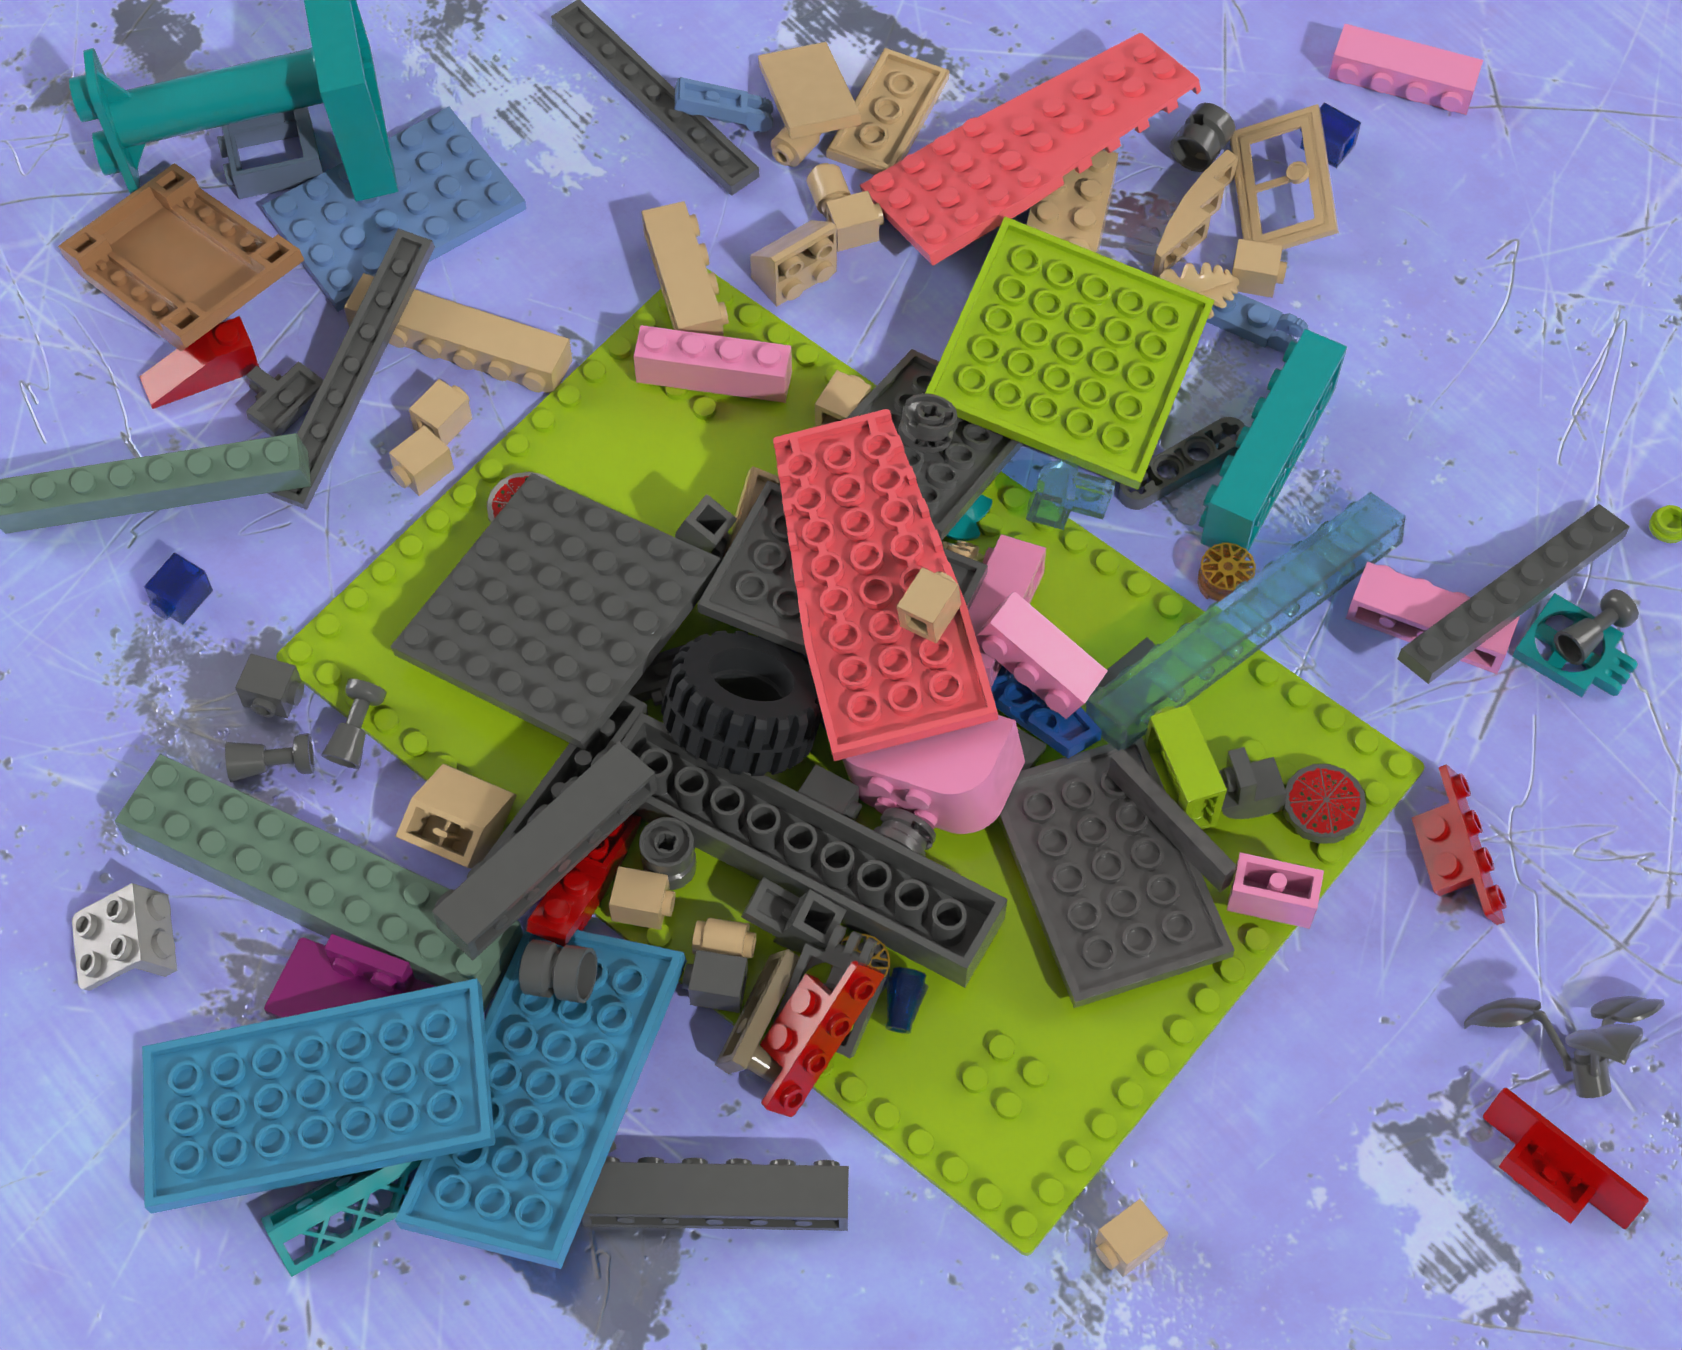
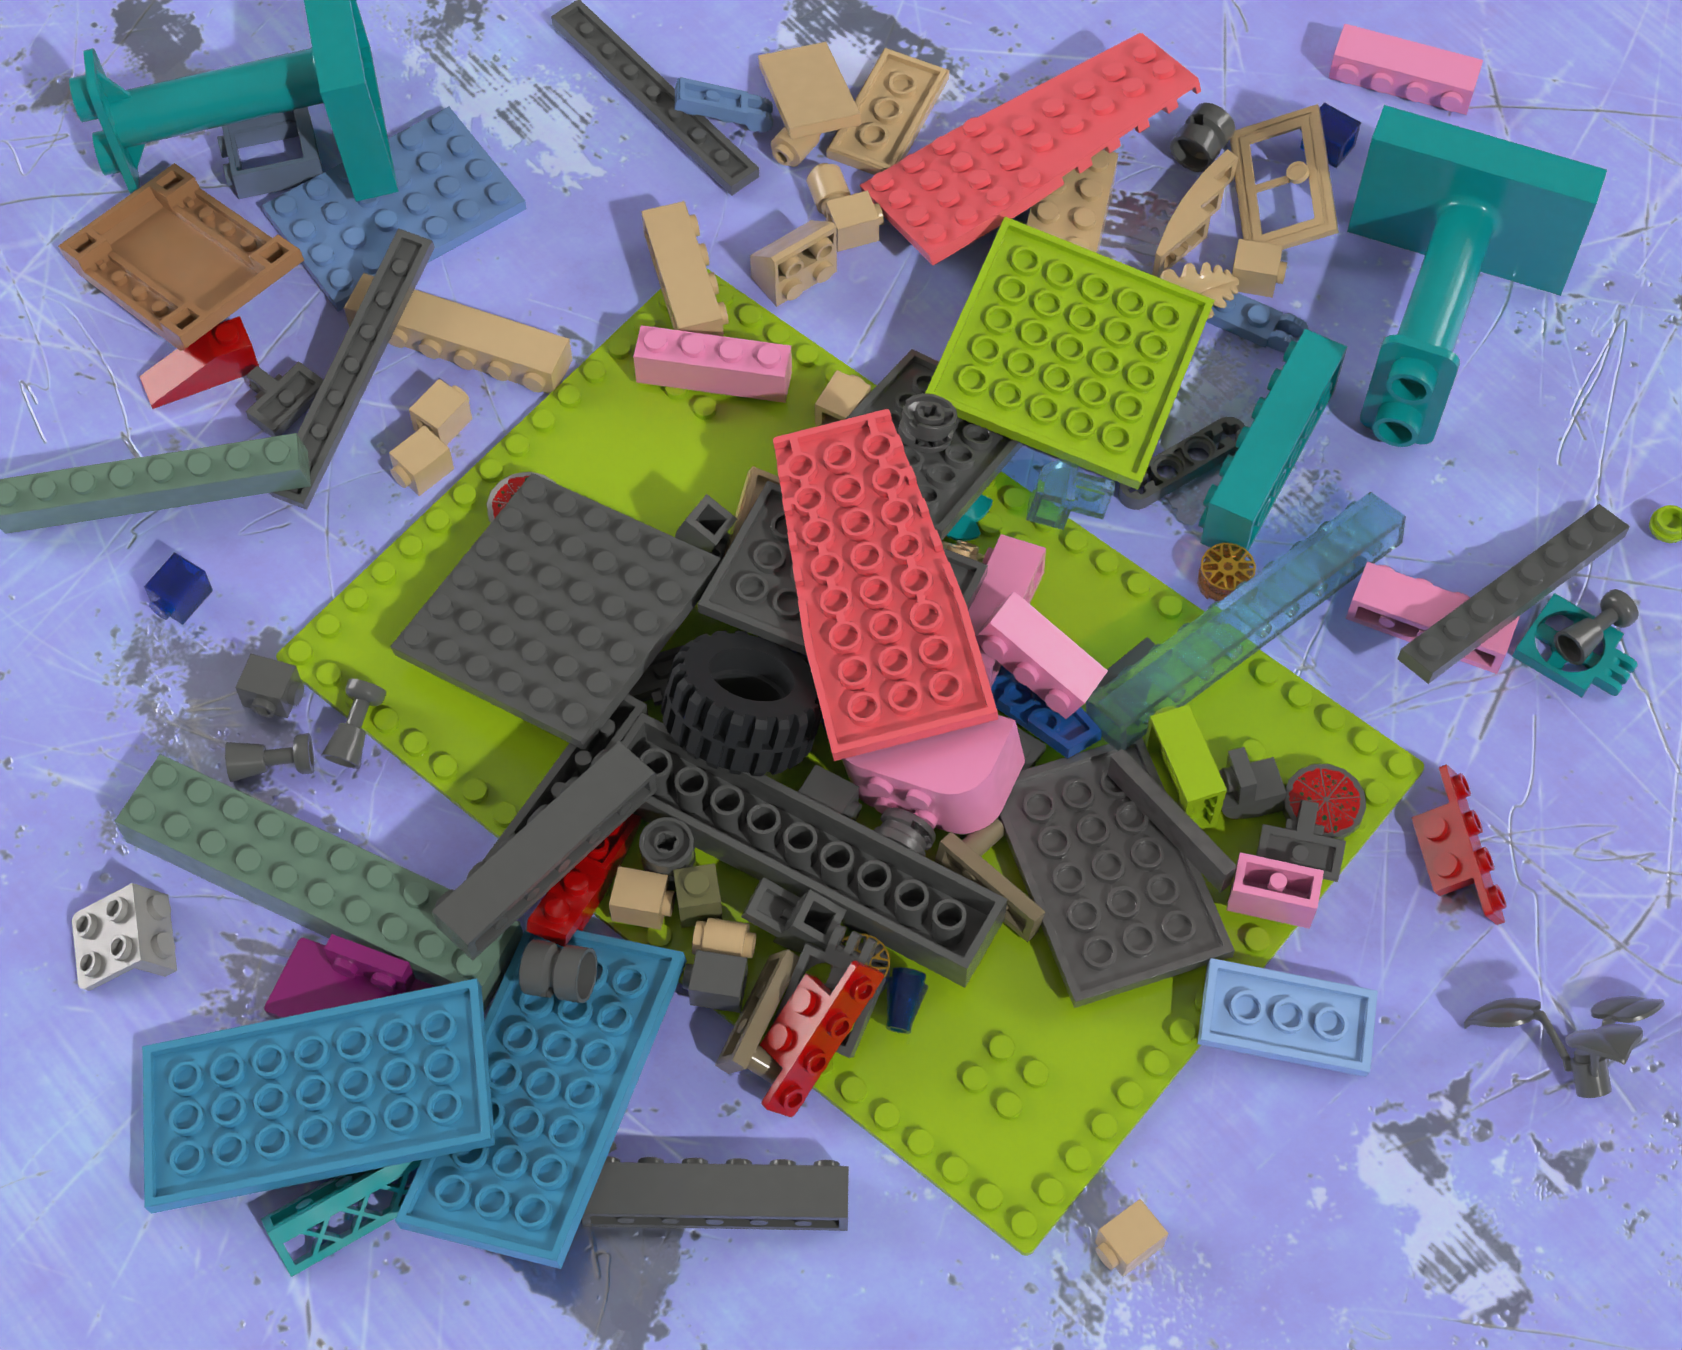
(456, 816): tan slope -> none
(697, 894): none -> olive brick
(929, 604): tan brick -> none
(965, 859): none -> dark tan piece
(1288, 1017): none -> light blue plate
(1303, 843): none -> dark grey hinge
(1470, 210): none -> teal piece
(1558, 1167): red bracket -> none

